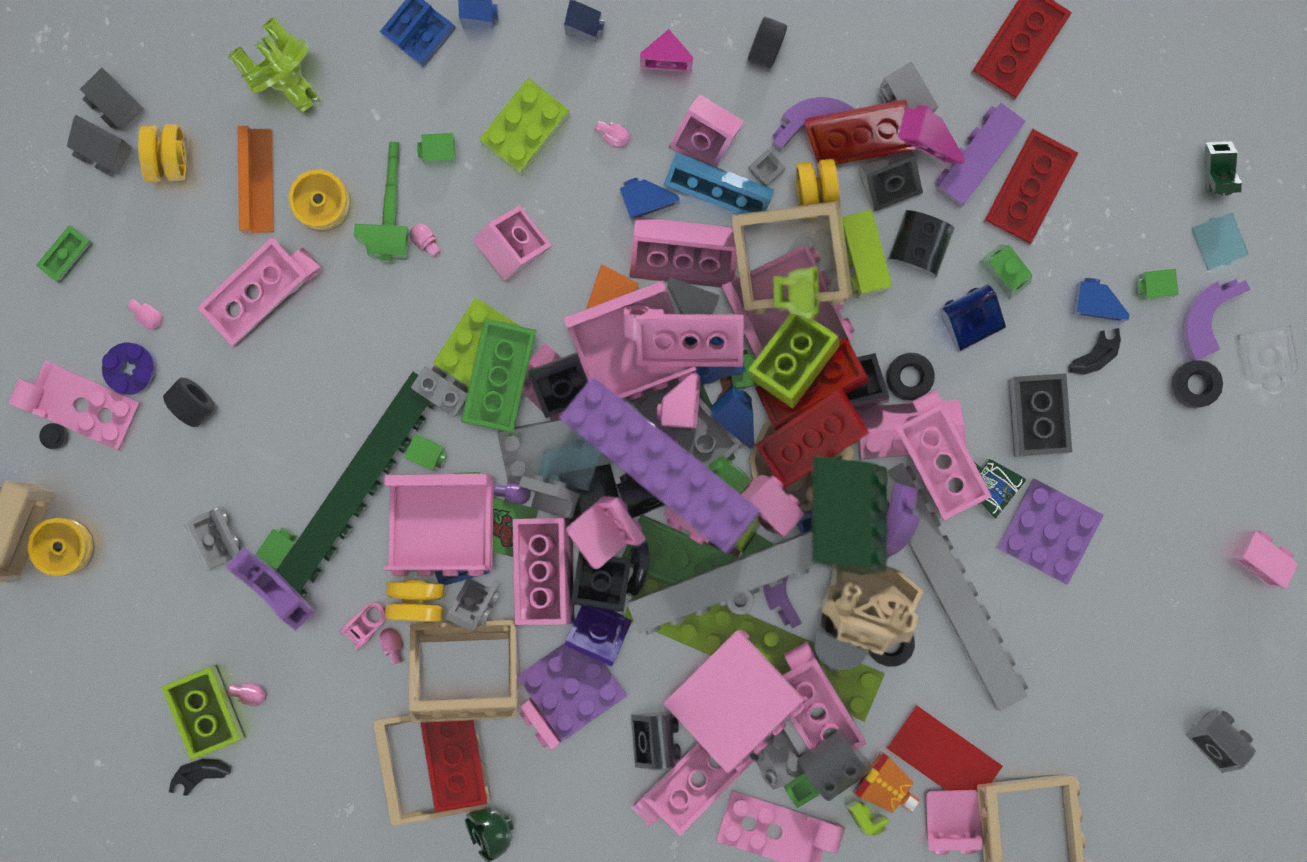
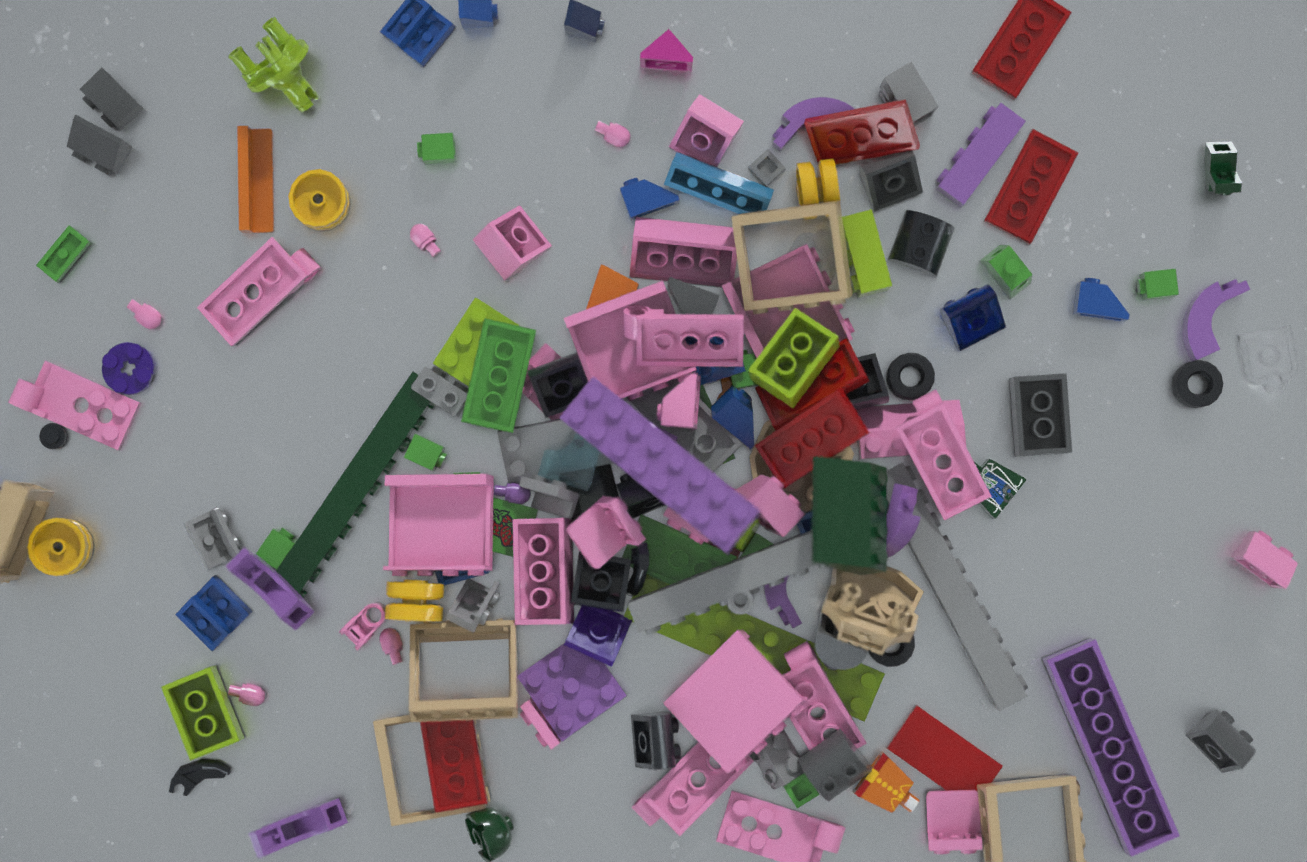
(162, 153): yellow wheel -> none
(188, 402): black tyre -> none
(213, 612): none -> blue slope
(298, 827): none -> medium lavender arch
(386, 239): bright green piece -> none
(524, 126): lime brick -> none
(730, 473): bright green brick -> none
(767, 42): black tyre -> none
(802, 292): lime piece -> none
(865, 820): lime bracket -> none
(929, 134): dark pink slope -> none
(1050, 531): medium lavender plate -> none
(1101, 354): black piece -> none
(1111, 747): none -> medium lavender brick
(1220, 241): clear light blue piece -> none

